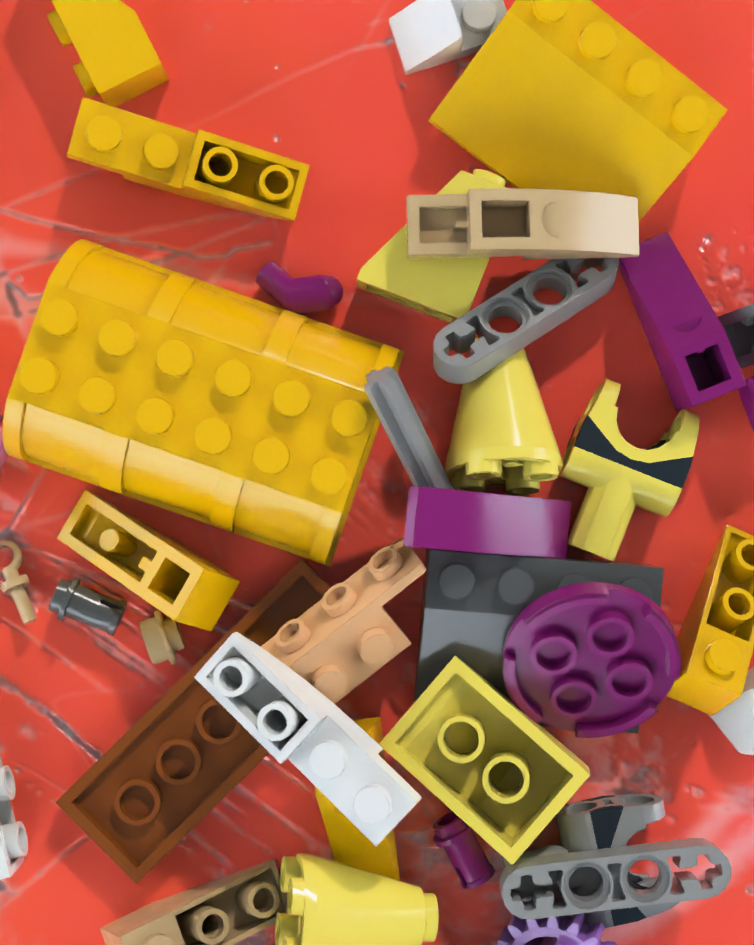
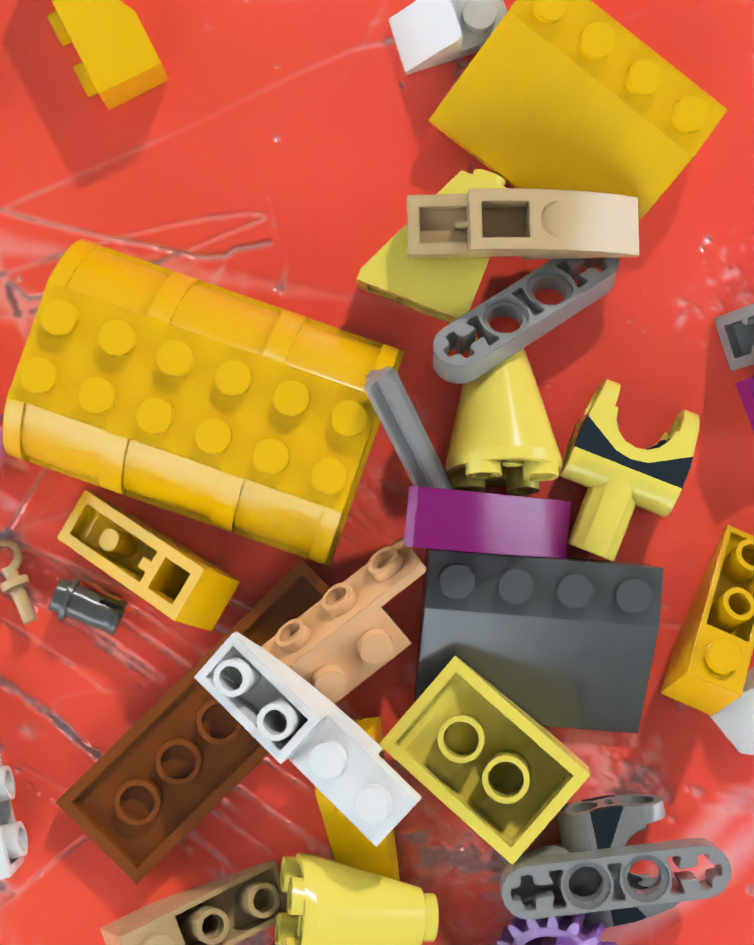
(161, 638): tan plate -> none
(187, 162): yellow slope -> none
(301, 294): magenta arm -> none
(463, 850): magenta pin -> none
(590, 659): magenta tile -> none
(680, 325): magenta slope -> none

